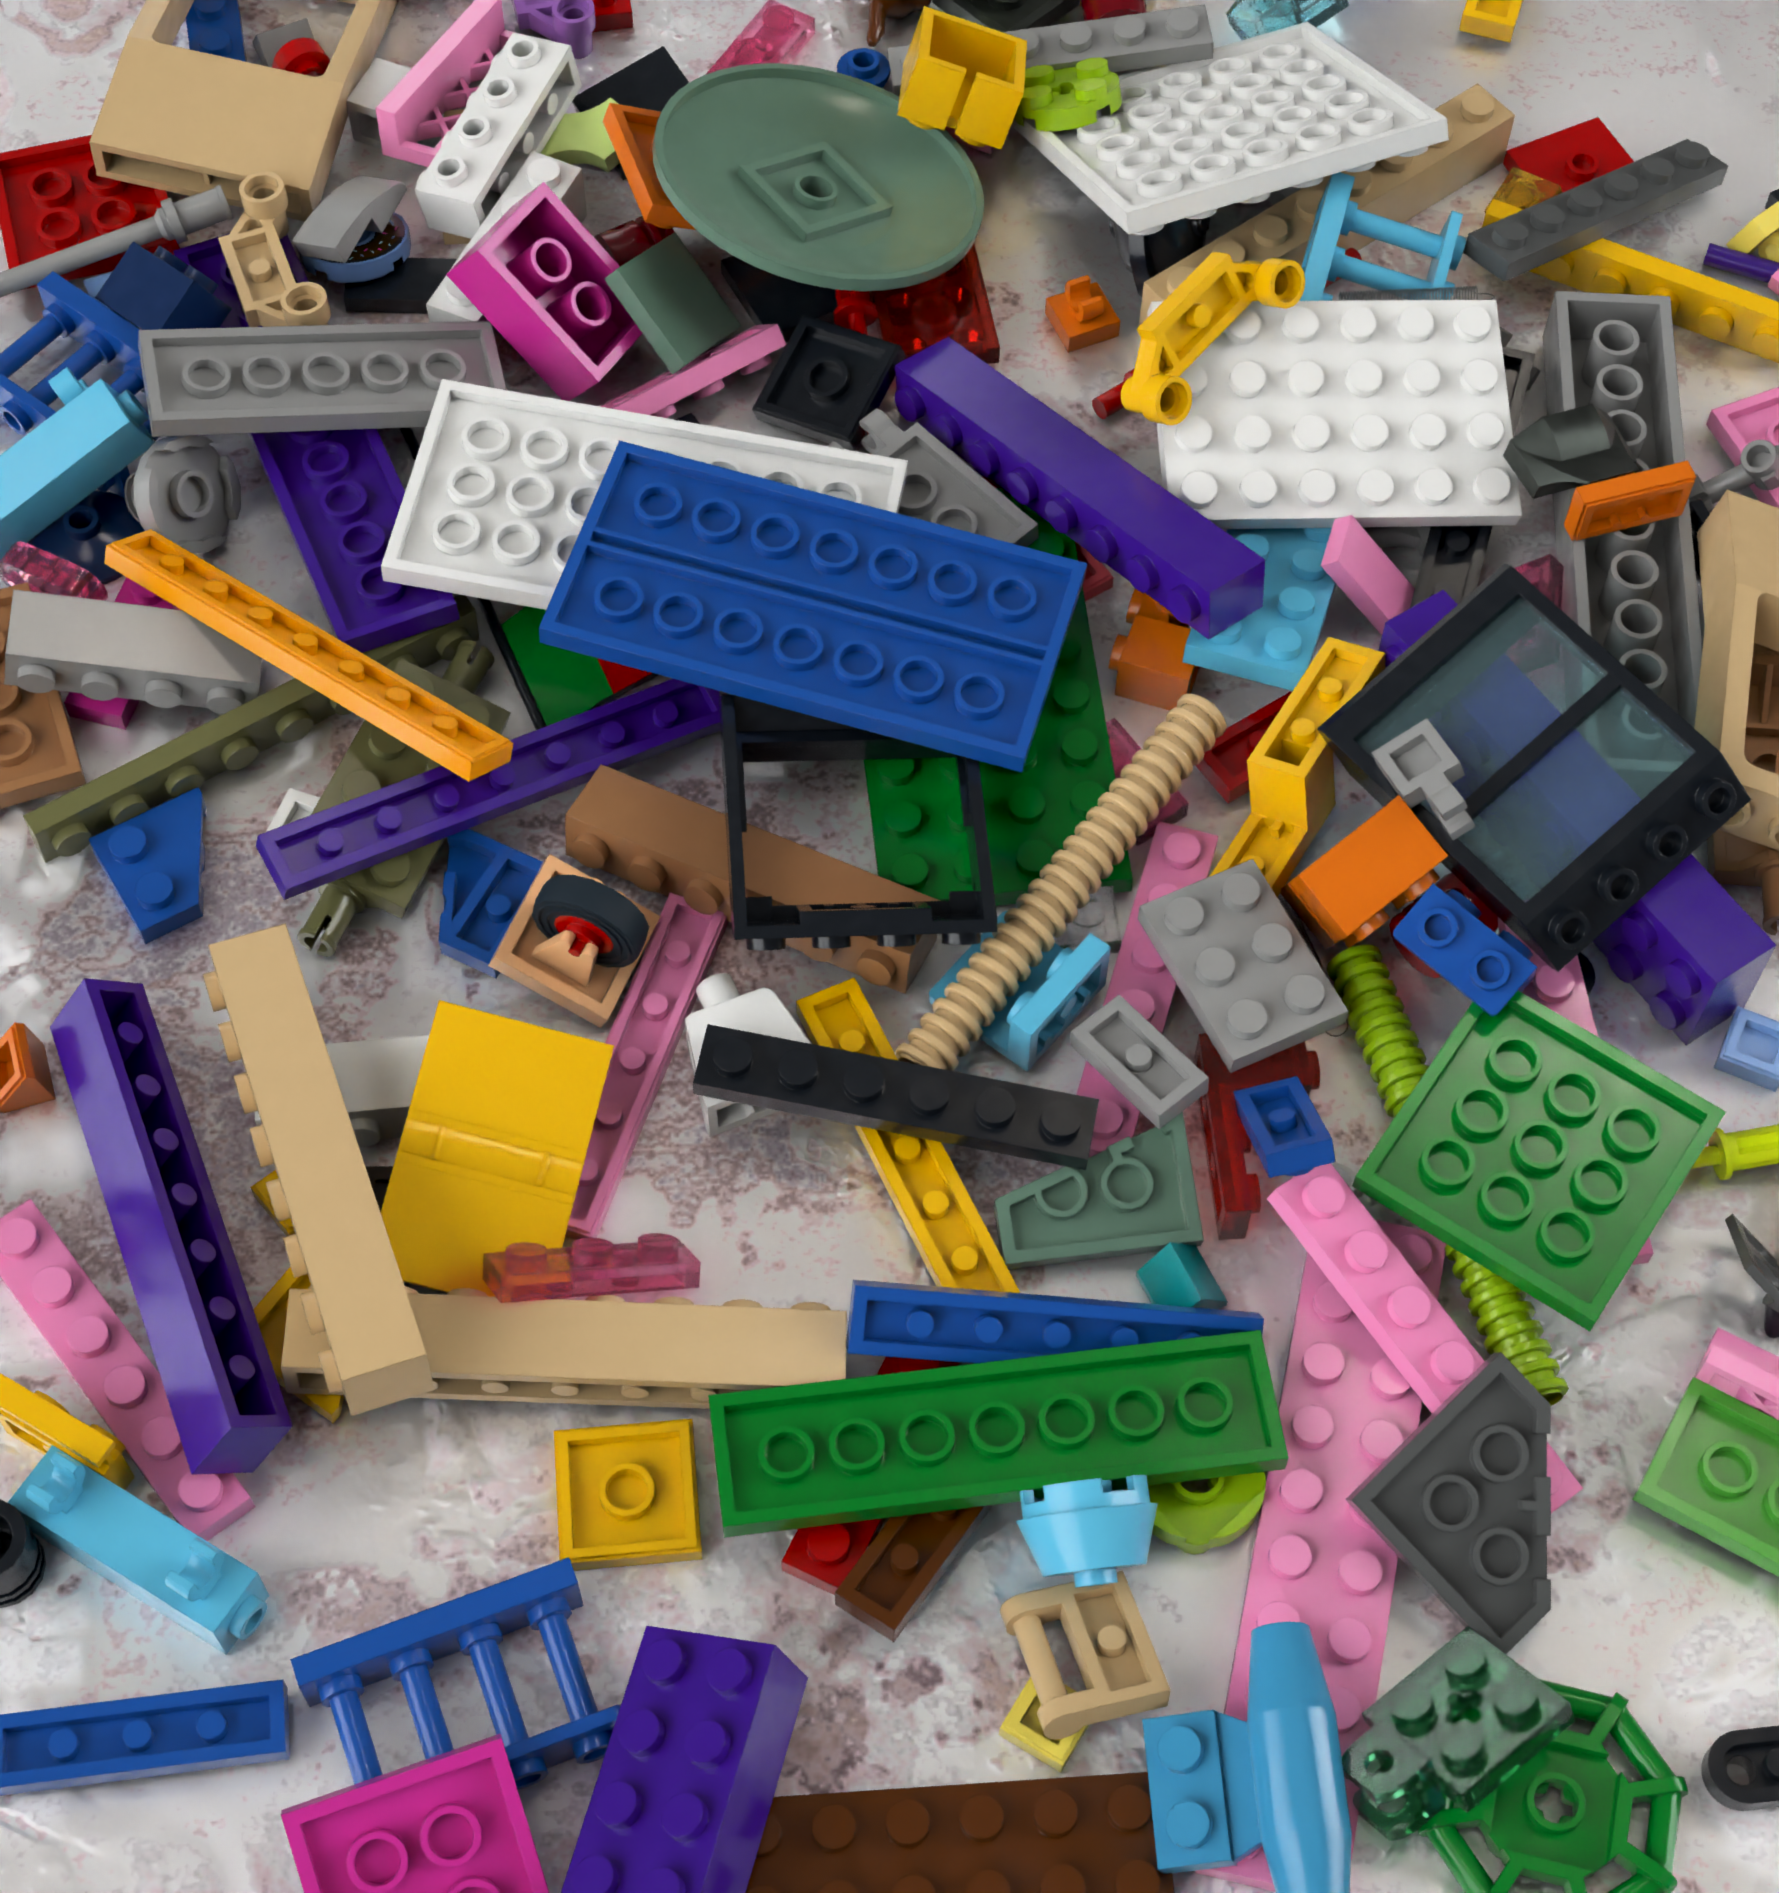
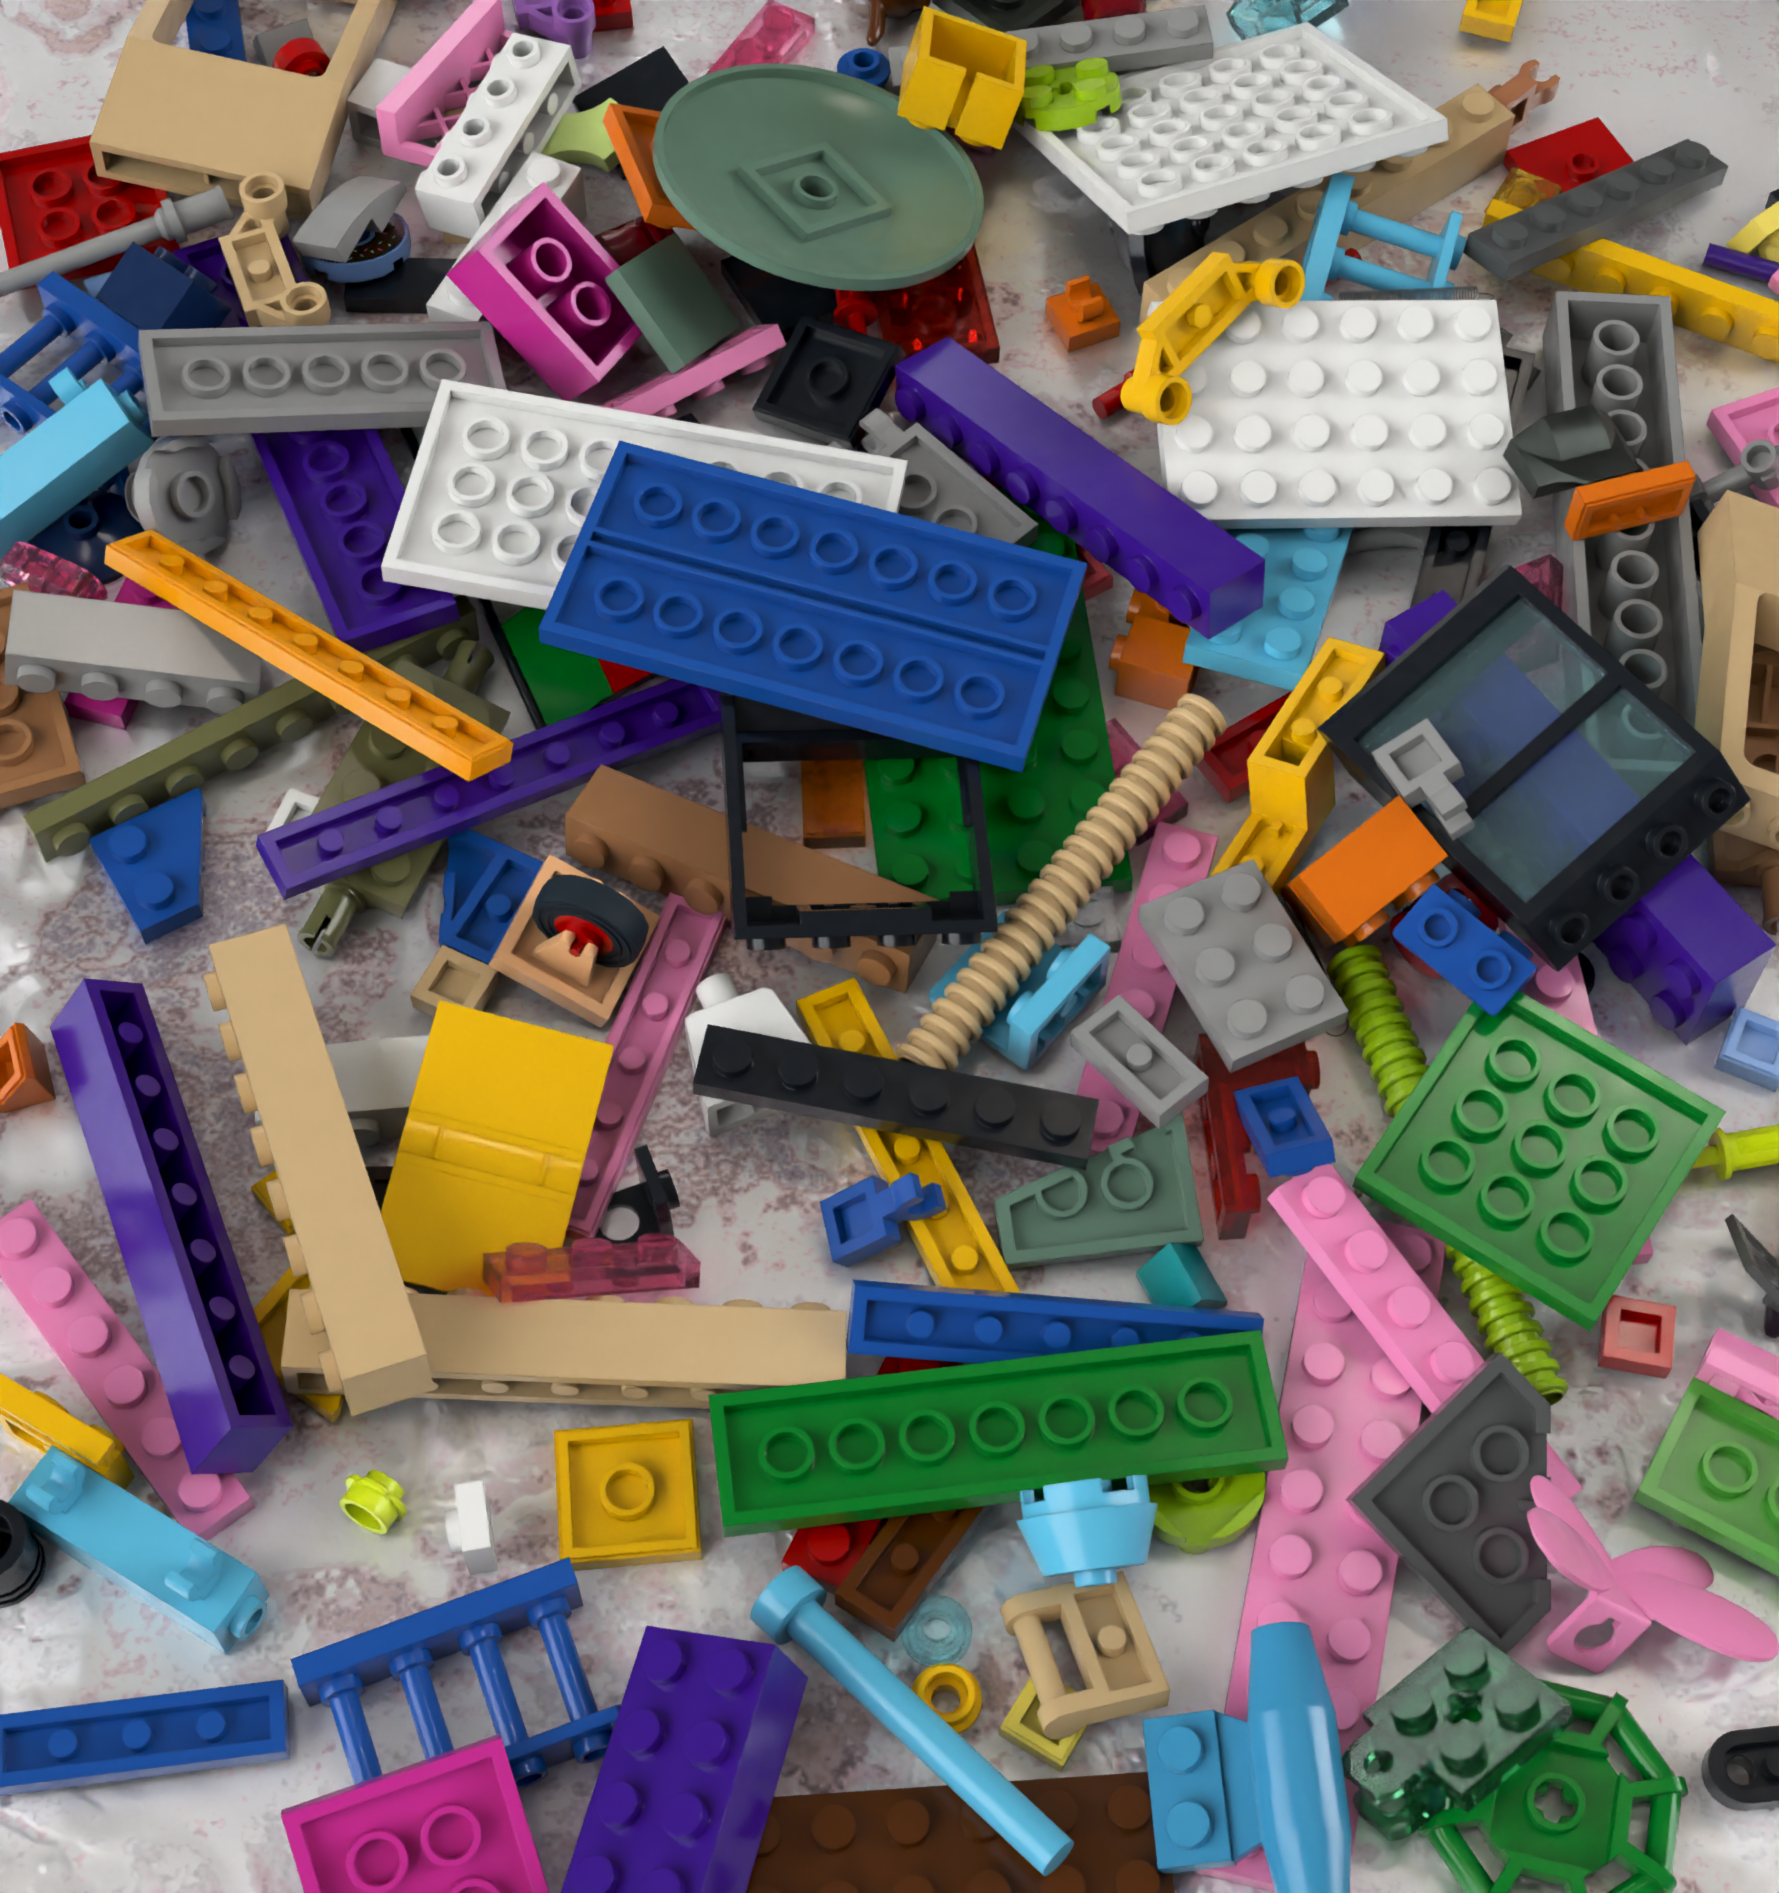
(373, 1501): none -> neon yellow plate
(455, 980): none -> tan plate
(471, 1528): none -> white plate
(648, 1200): none -> black bracket
(794, 1611): none -> medium azure piece
(833, 804): none -> clear orange tile
(867, 1215): none -> blue plate
(942, 1651): none -> clear light blue plate
(957, 1681): none -> yellow plate
(1365, 573): bright pink tile -> none
(1525, 93): none -> nougat plate
(1635, 1589): none -> bright pink piece
(1637, 1336): none -> plate

